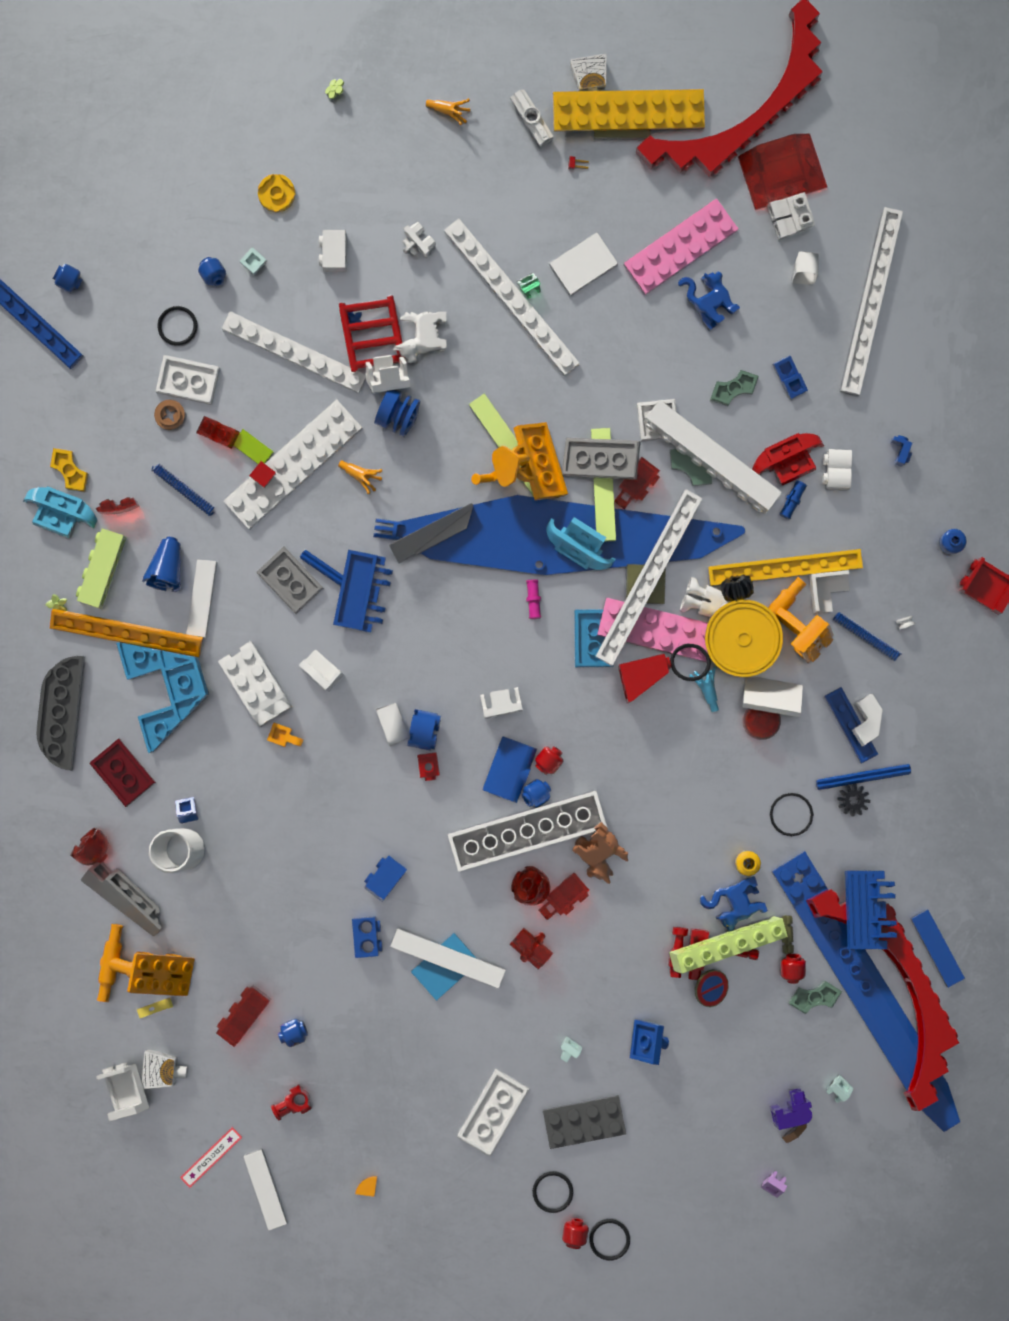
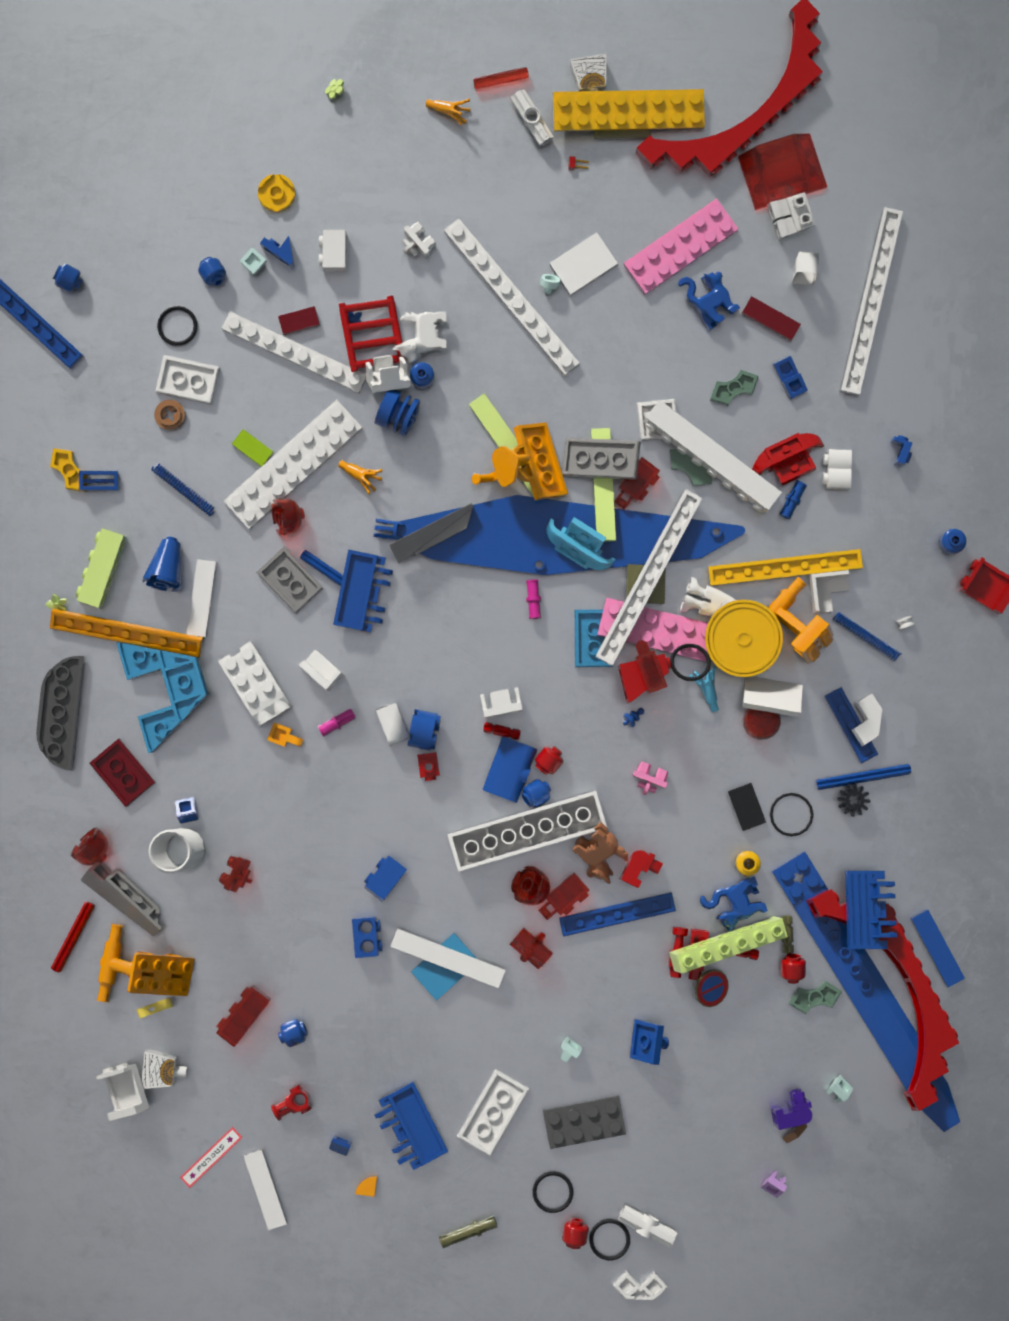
(59, 510): medium azure plate -> none
(72, 936): none -> red axle
(98, 488): none -> blue tile
(110, 507): clear red slope -> none
(217, 432): clear red slope -> none
(238, 875): none -> clear red hips
(262, 474): red tile -> none
(283, 253): none -> blue slope
(287, 516): none -> clear red cylinder
(299, 320): none -> dark red tile
(336, 722): none -> dark pink axle
(340, 1145): none -> blue slope
(414, 1125): none -> blue hinge
(418, 370): none -> blue head
(469, 1231): none -> olive pin
(501, 77): none -> clear red axle
(501, 730): none -> red axle
(528, 283): clear green tile -> none
(550, 282): none -> light aqua tile
(617, 914): none -> blue tile
(634, 716): none -> blue hair
(639, 862): none -> red hips
(647, 1226): none -> white piece
(648, 1290): none -> white tile
(649, 668): none -> clear red brick
(659, 779): none -> bright pink hips
(737, 588): black gear -> none
(747, 806): none -> black piece
(771, 318): none -> dark red tile

